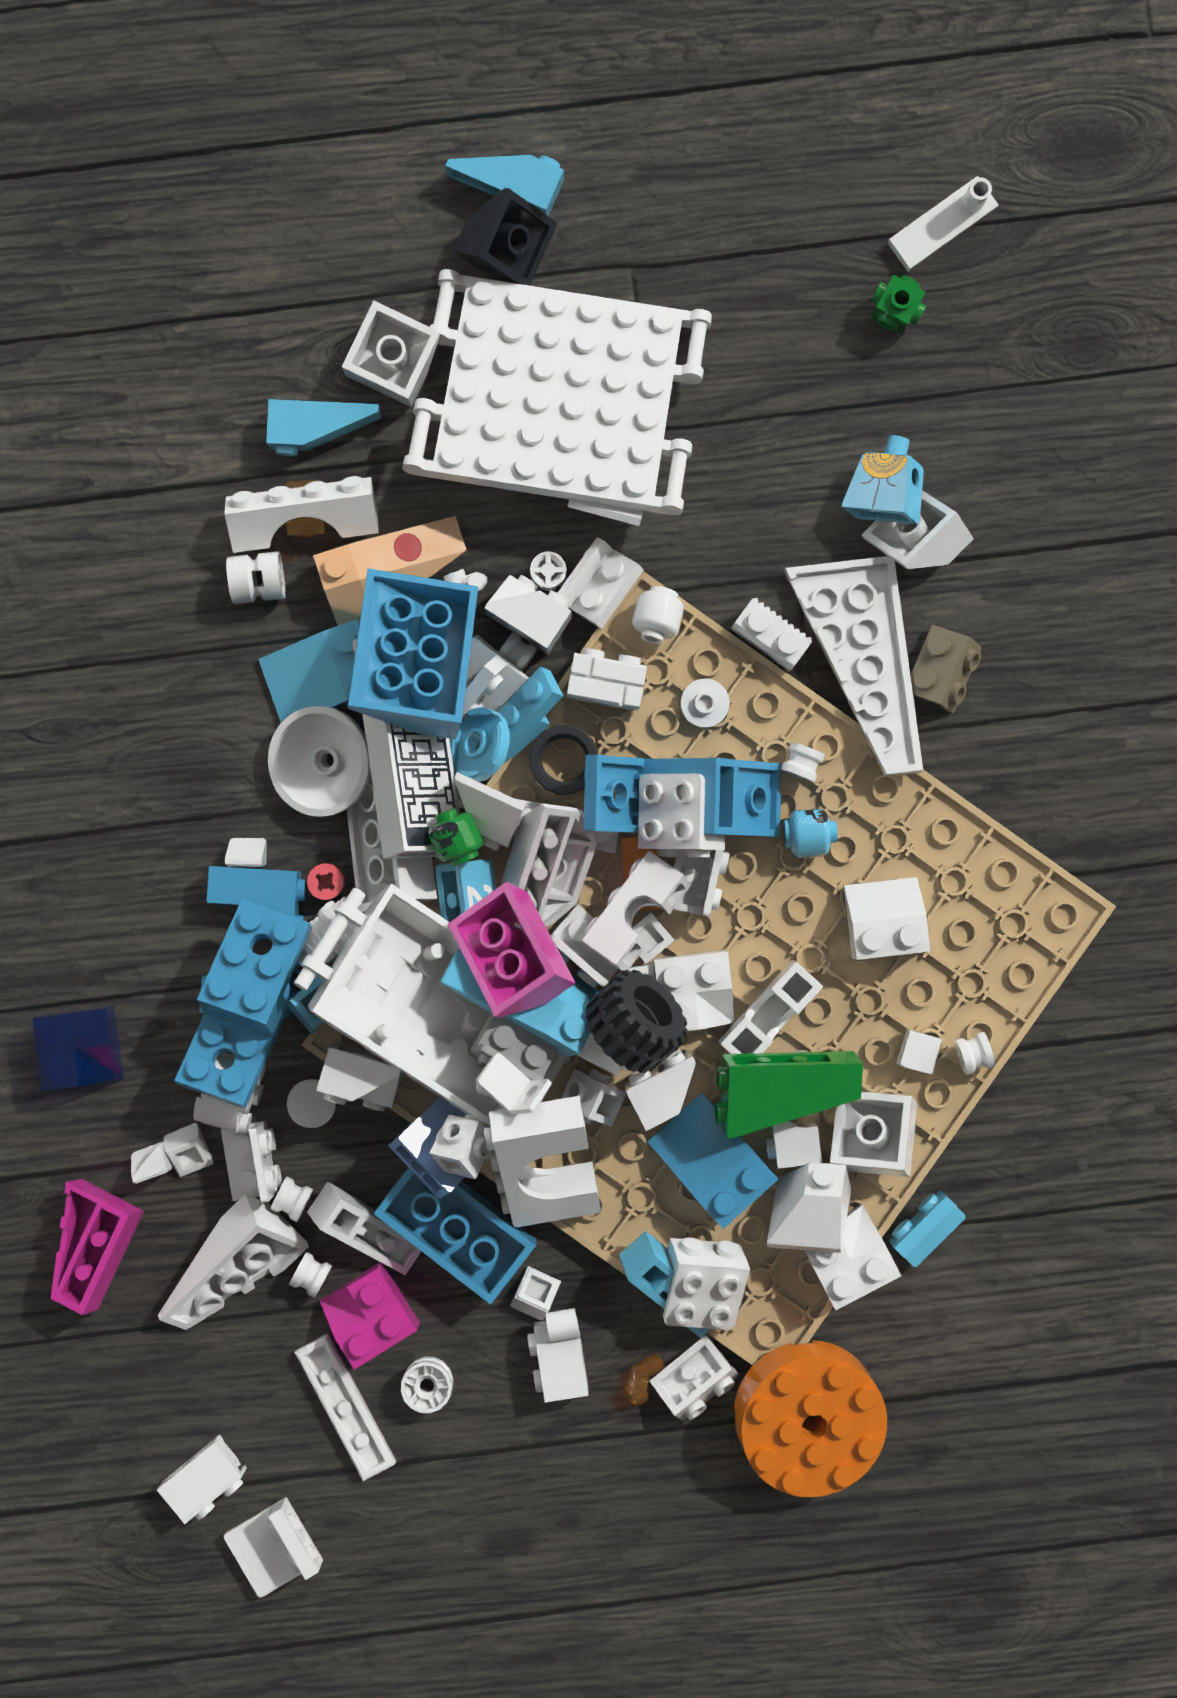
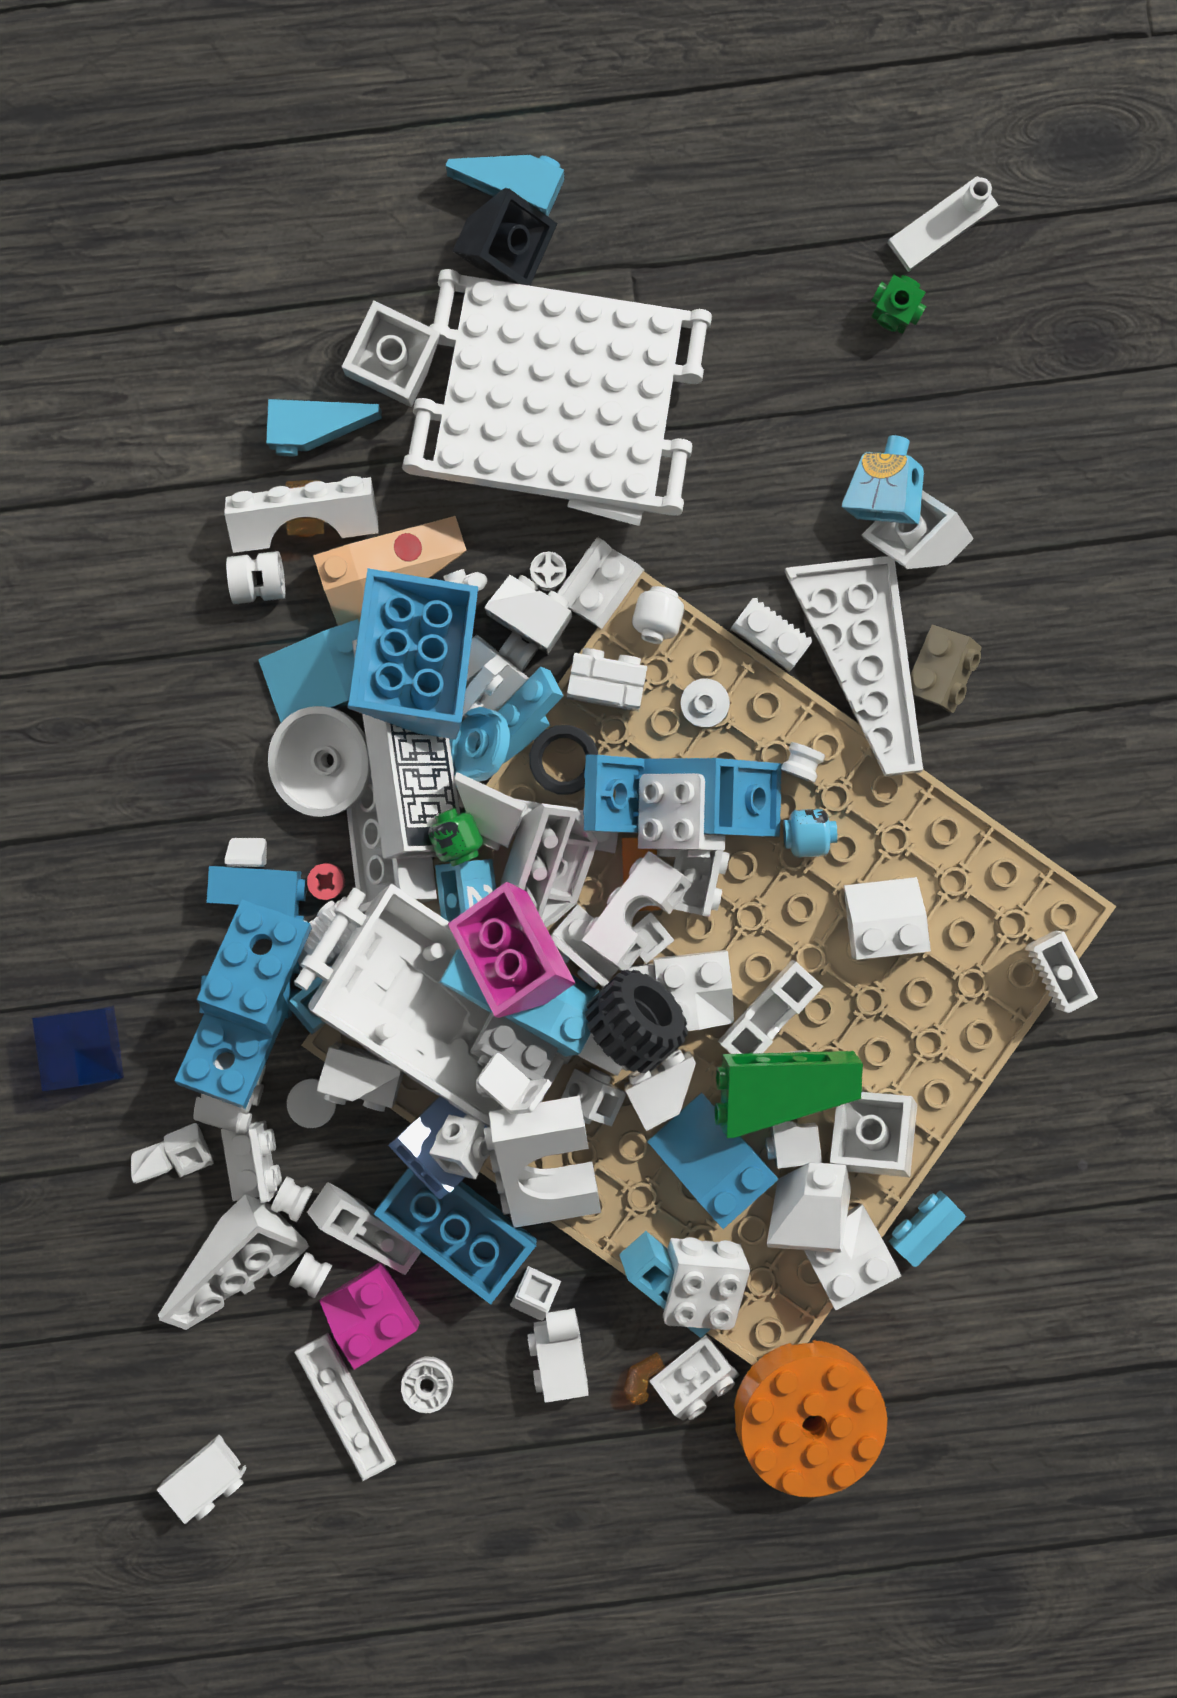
(91, 1245): dark pink wedge -> none
(273, 1548): white bracket -> none
(918, 1051): white slope -> none
(975, 1053): white wheel -> none
(1061, 971): none -> white brick

